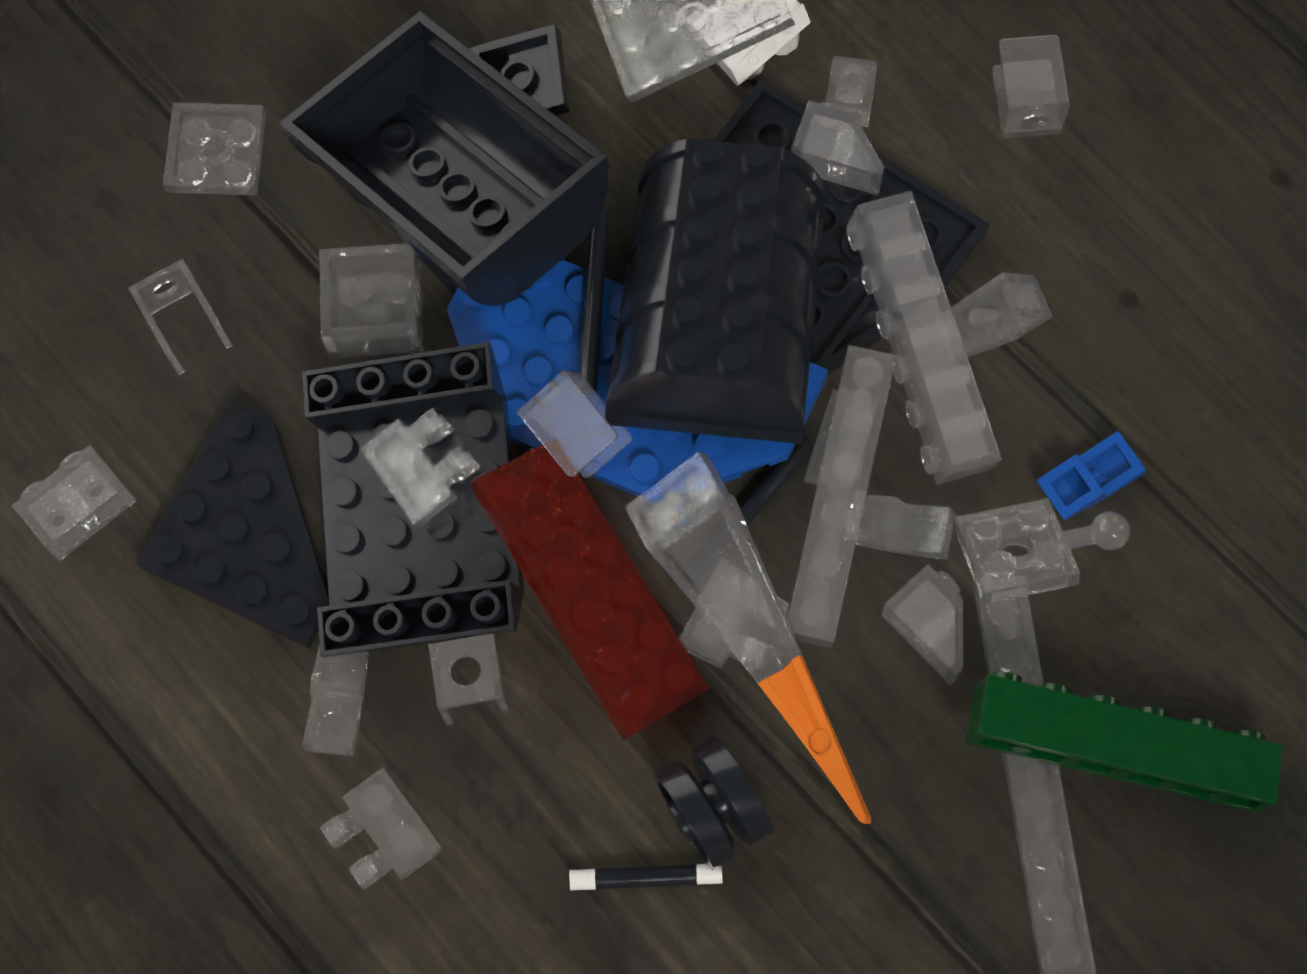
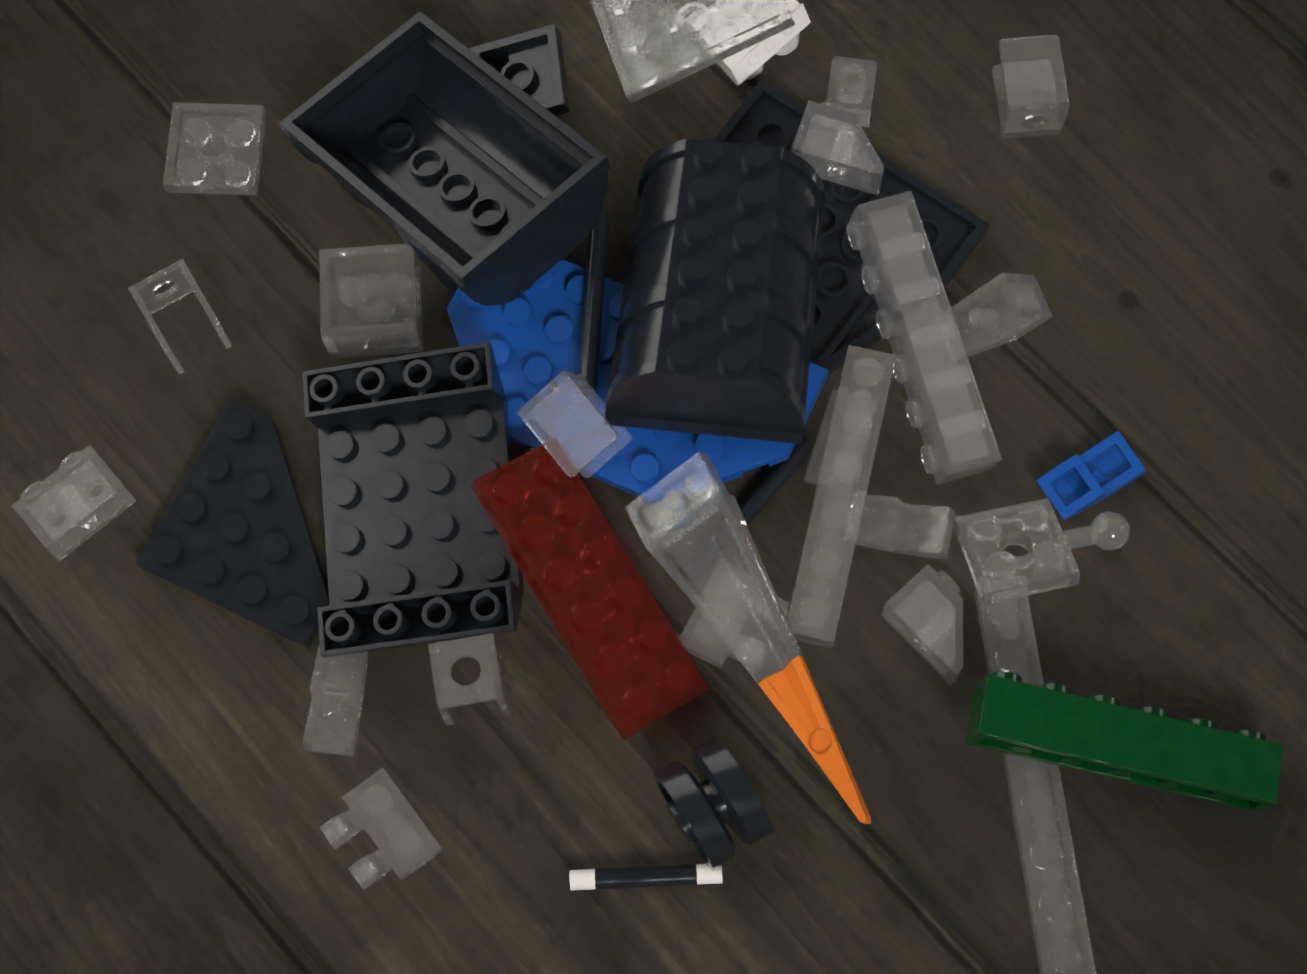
(410, 473): clear plate -> none

